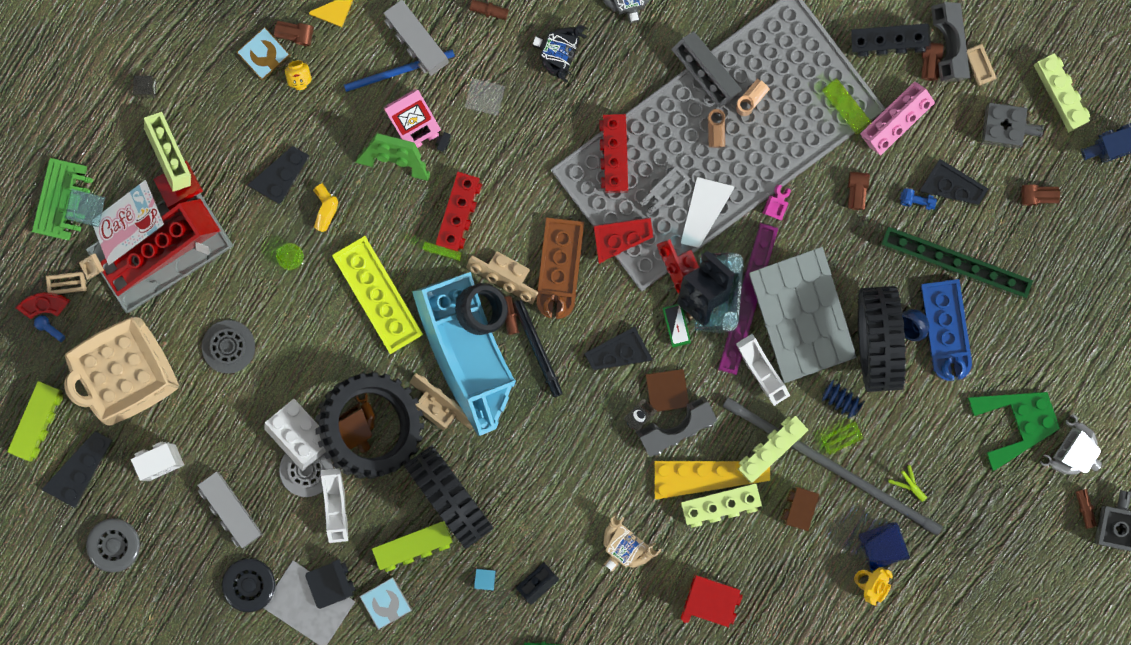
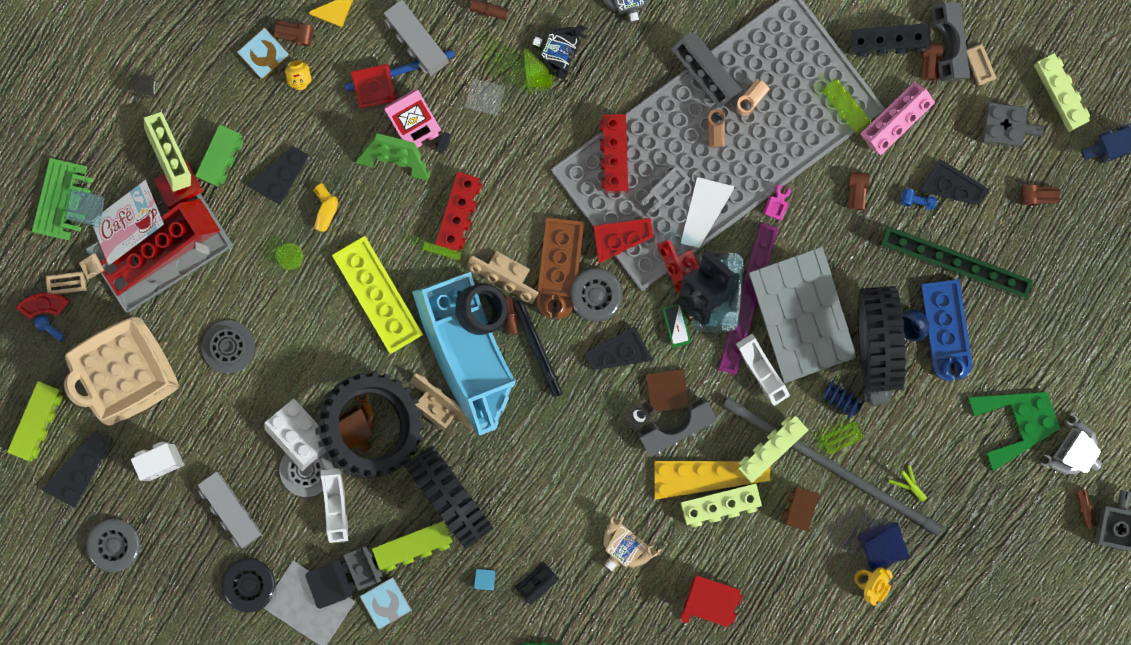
(219, 156): none -> bright green brick
(362, 568): none -> dark grey bracket
(373, 86): none -> red tile
(536, 74): none -> clear neon green slope
(596, 294): none -> dark grey wheel
(877, 398): none -> dark grey head

